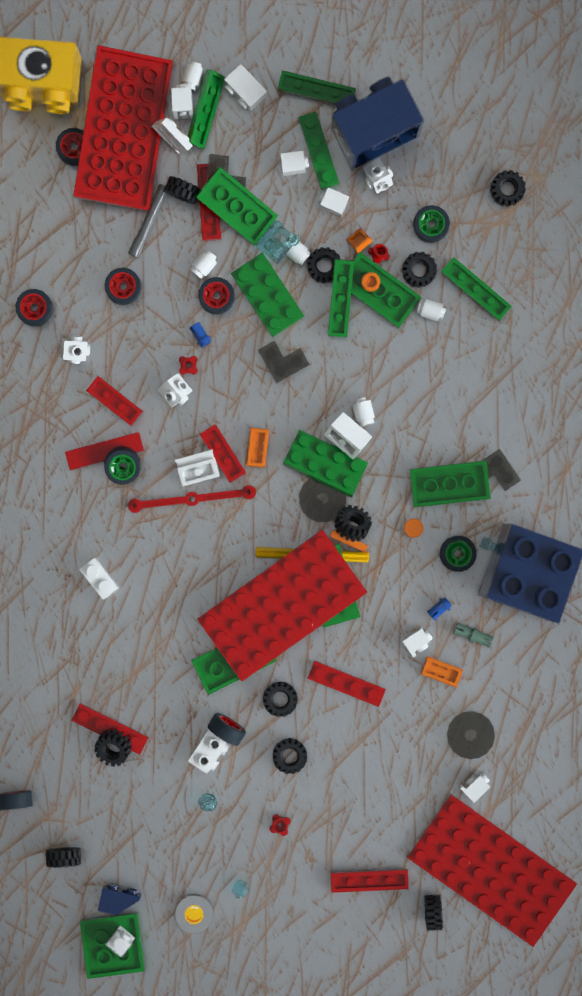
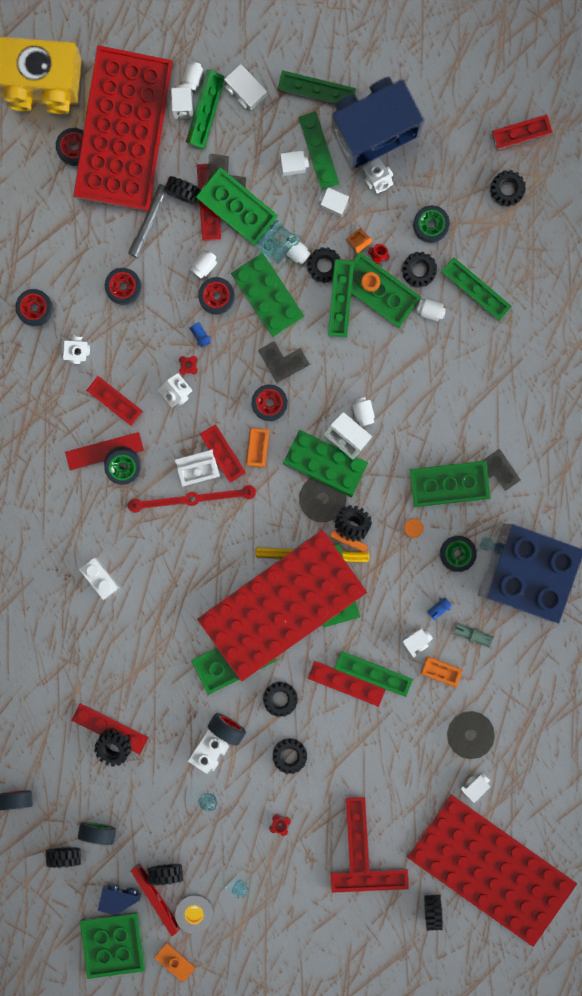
(96, 833): none -> black wheel
(120, 941): white brick -> none
(155, 899): none -> red tile
(165, 874): none -> black tyre
(167, 130): white plate -> none
(174, 962): none -> orange plate
(270, 392): none -> wheel
(357, 836): none -> red plate
(373, 673): none -> green plate
(522, 132): none -> red plate

